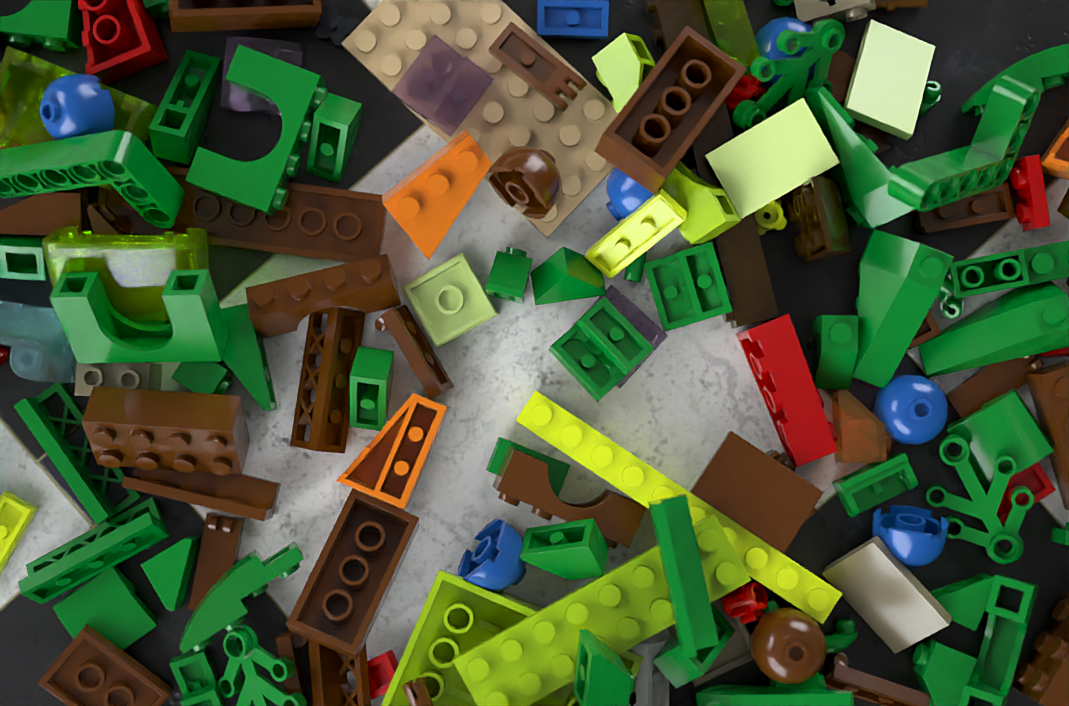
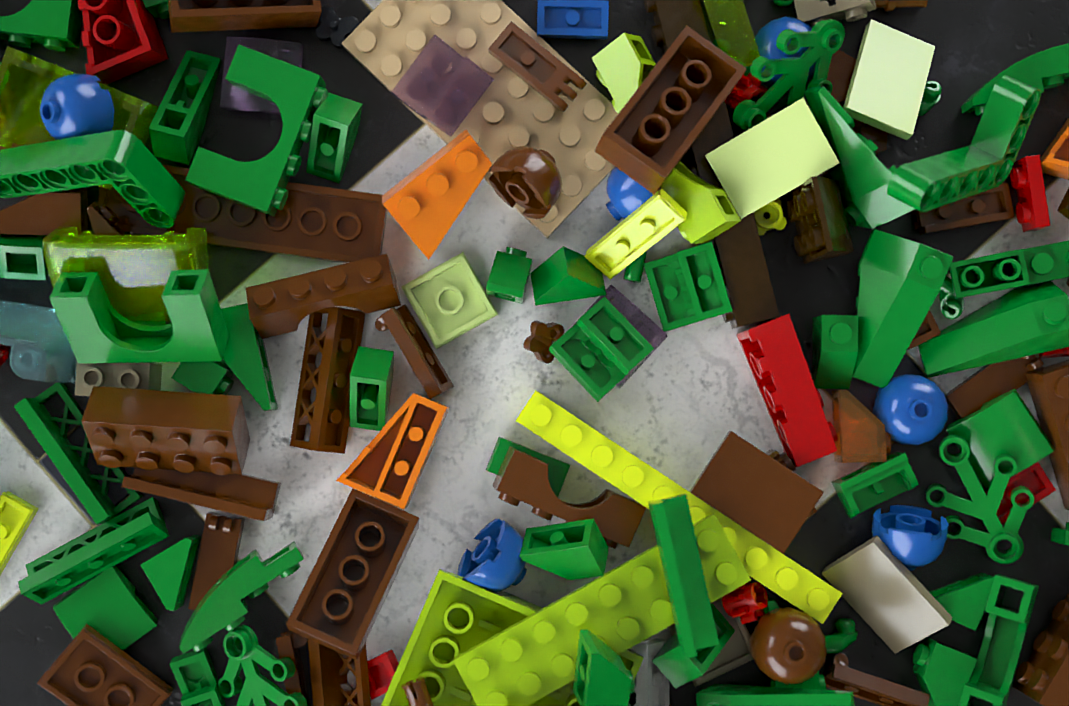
(542, 338): none -> reddish brown piece

